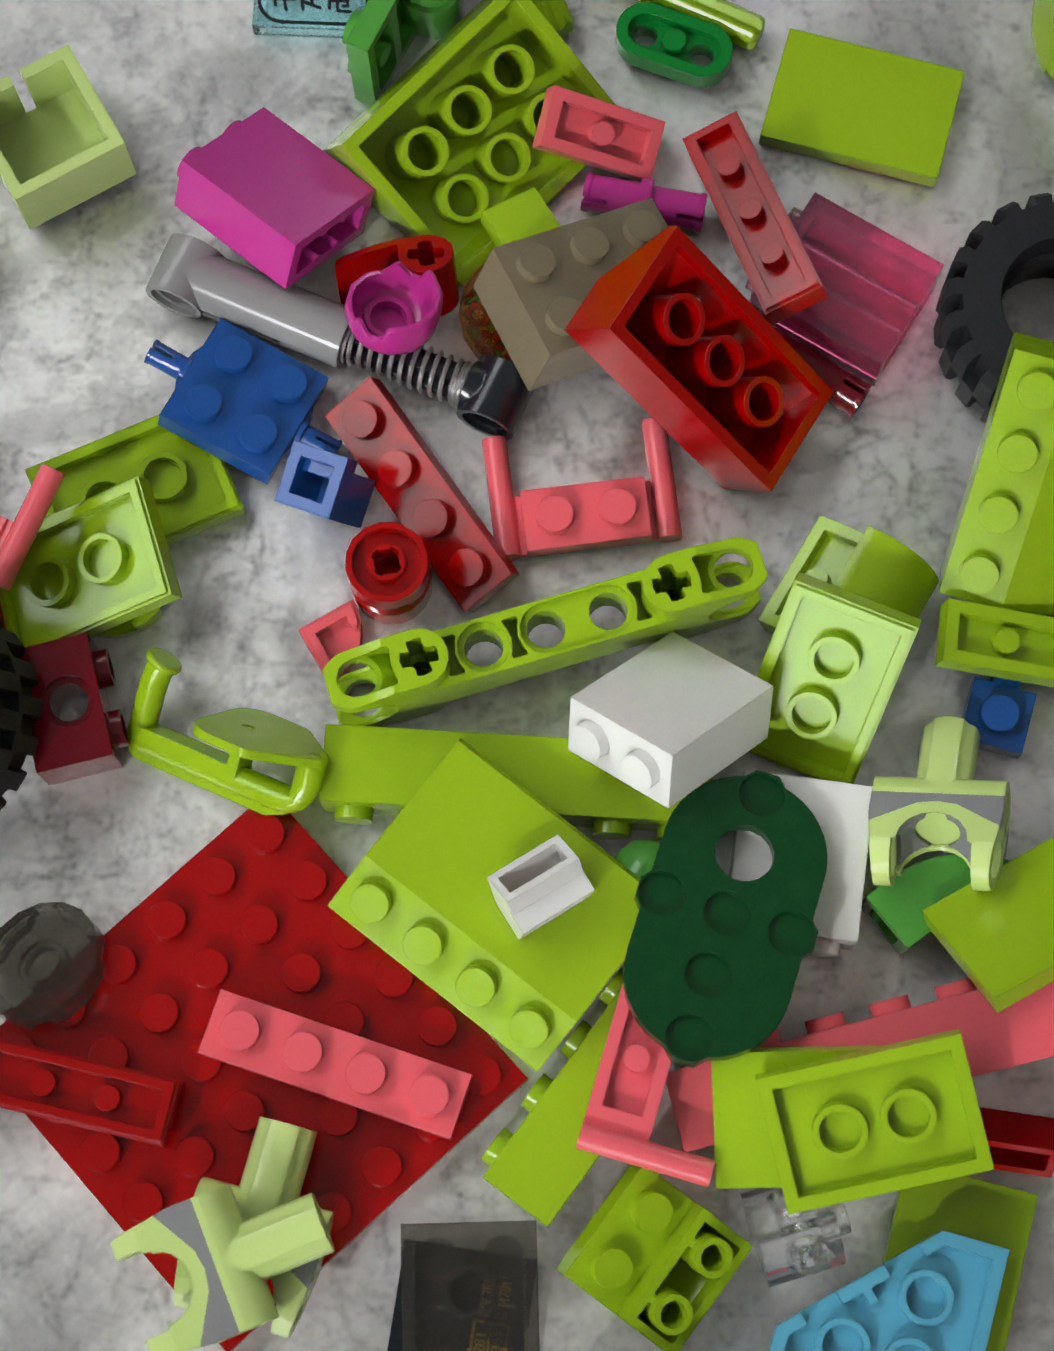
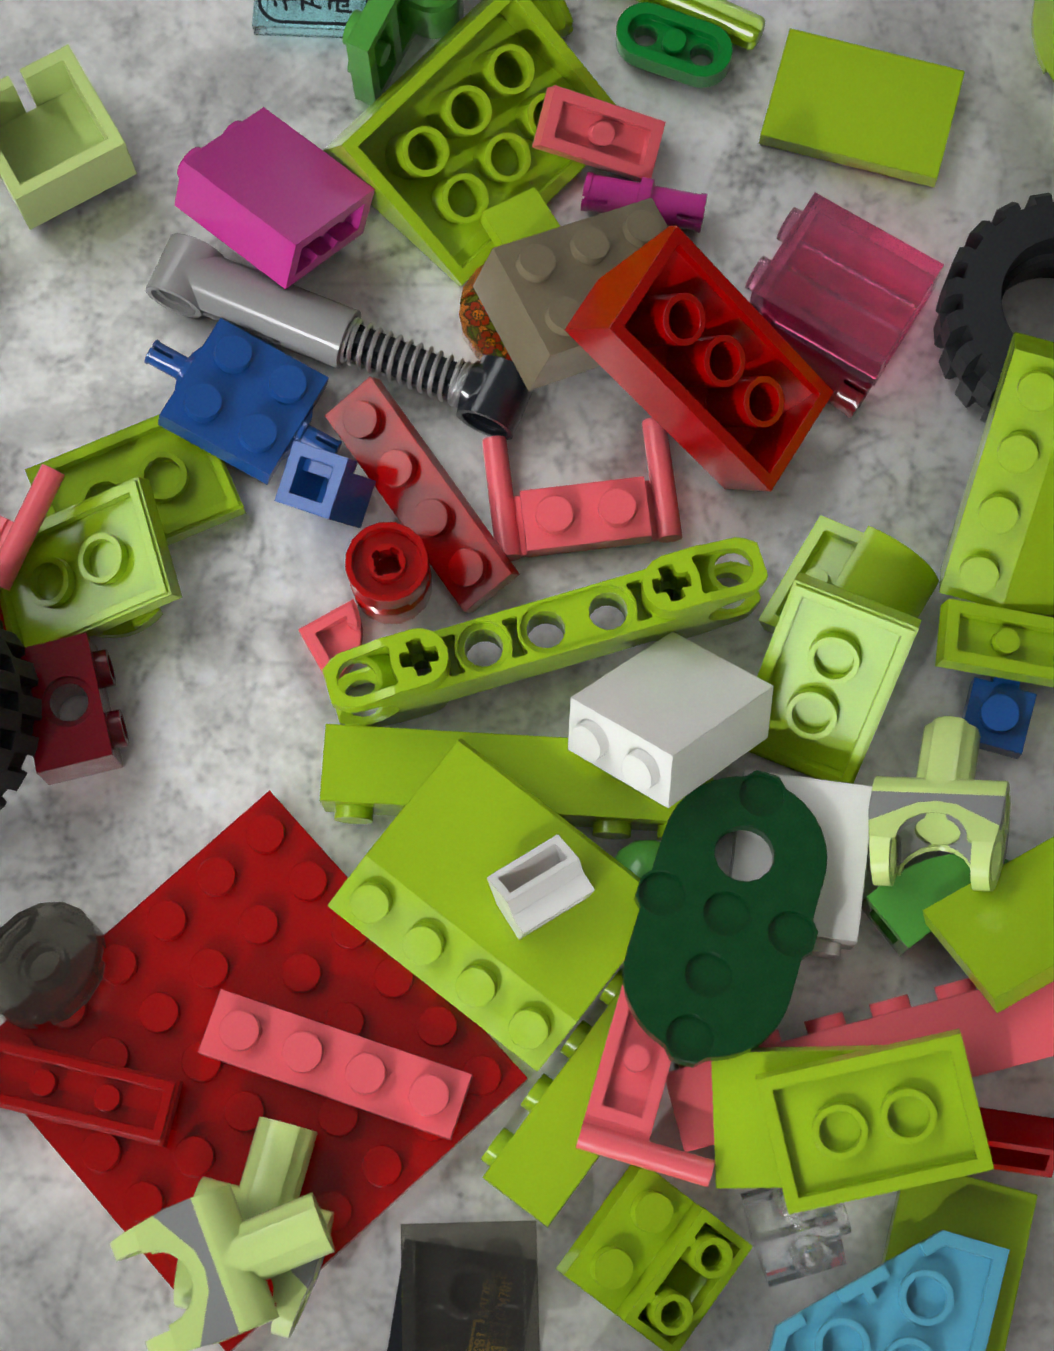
(242, 732): lime piece -> none
(394, 309): dark pink hair -> none
(415, 253): red panel -> none
(754, 218): red tile -> none

